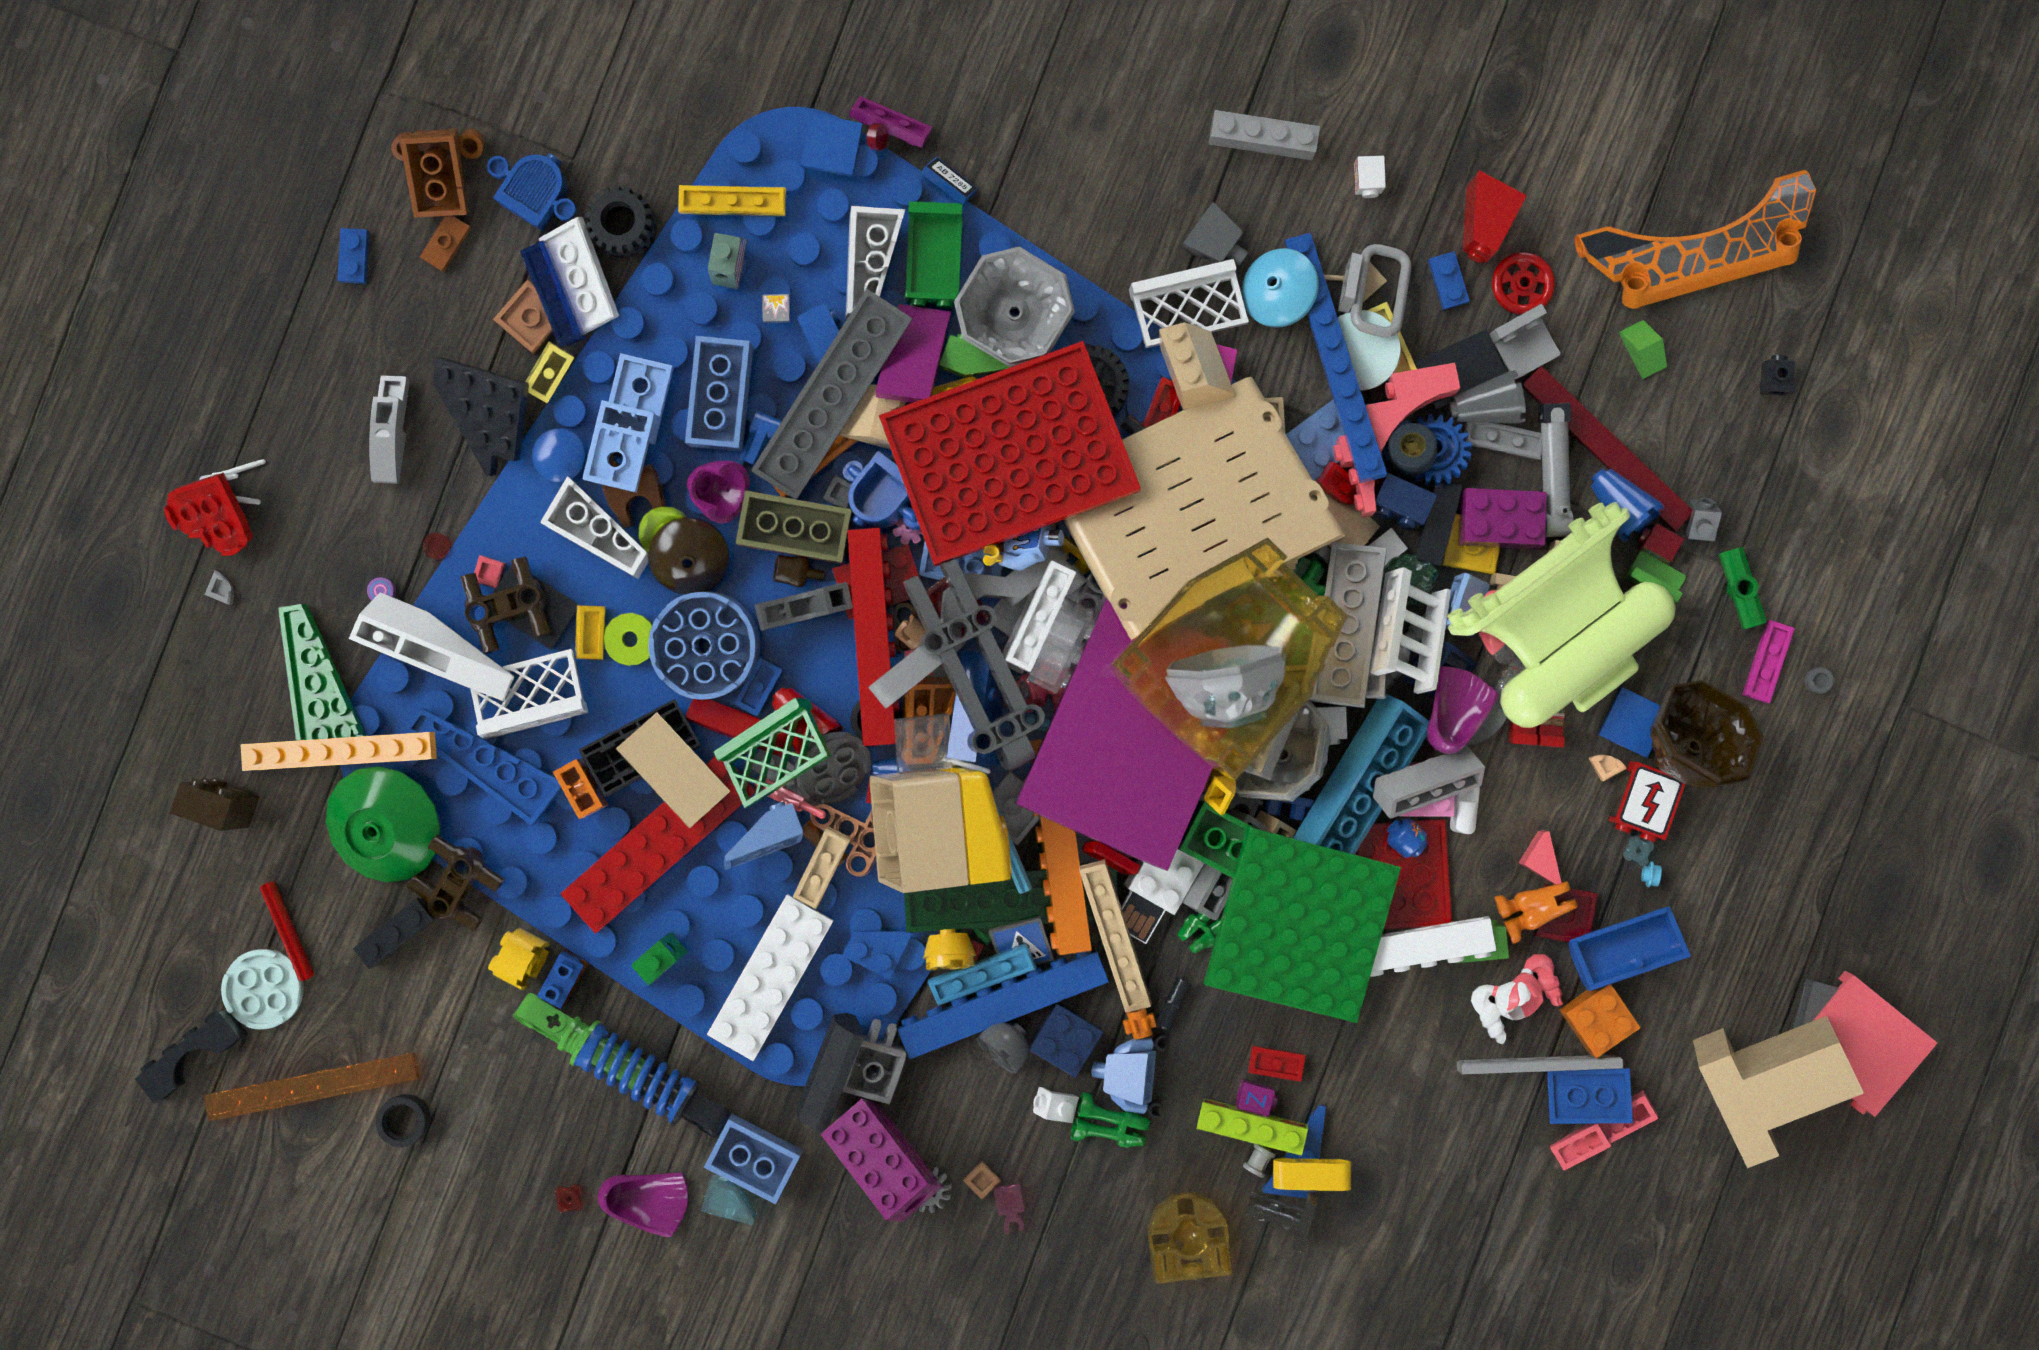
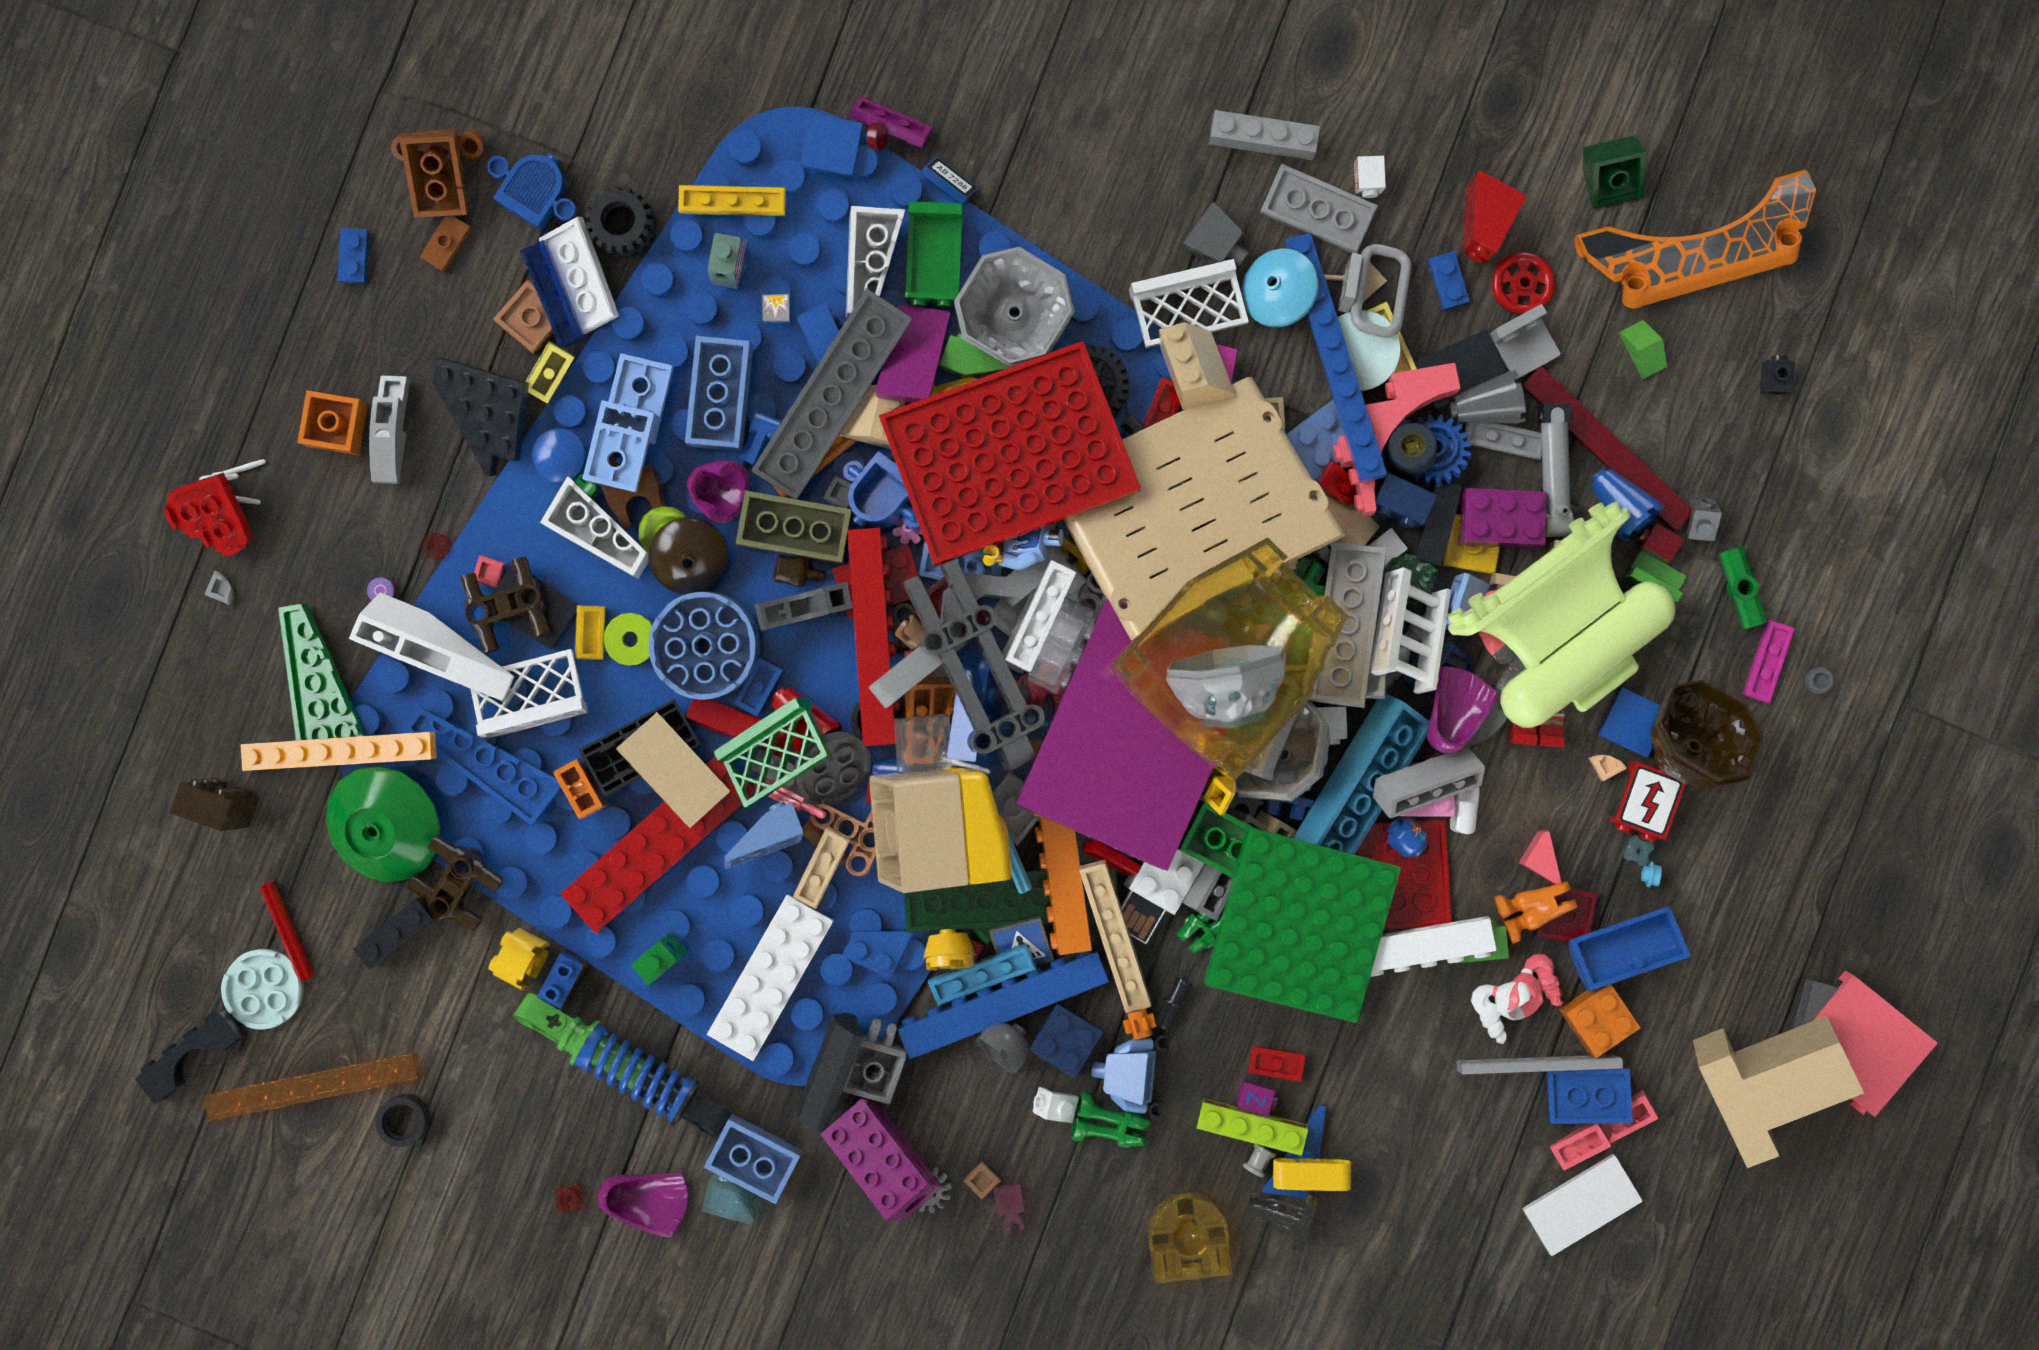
(332, 423): none -> orange brick
(589, 488): none -> green tile
(1318, 209): none -> light grey tile
(1582, 1204): none -> white tile
(1614, 171): none -> dark green slope

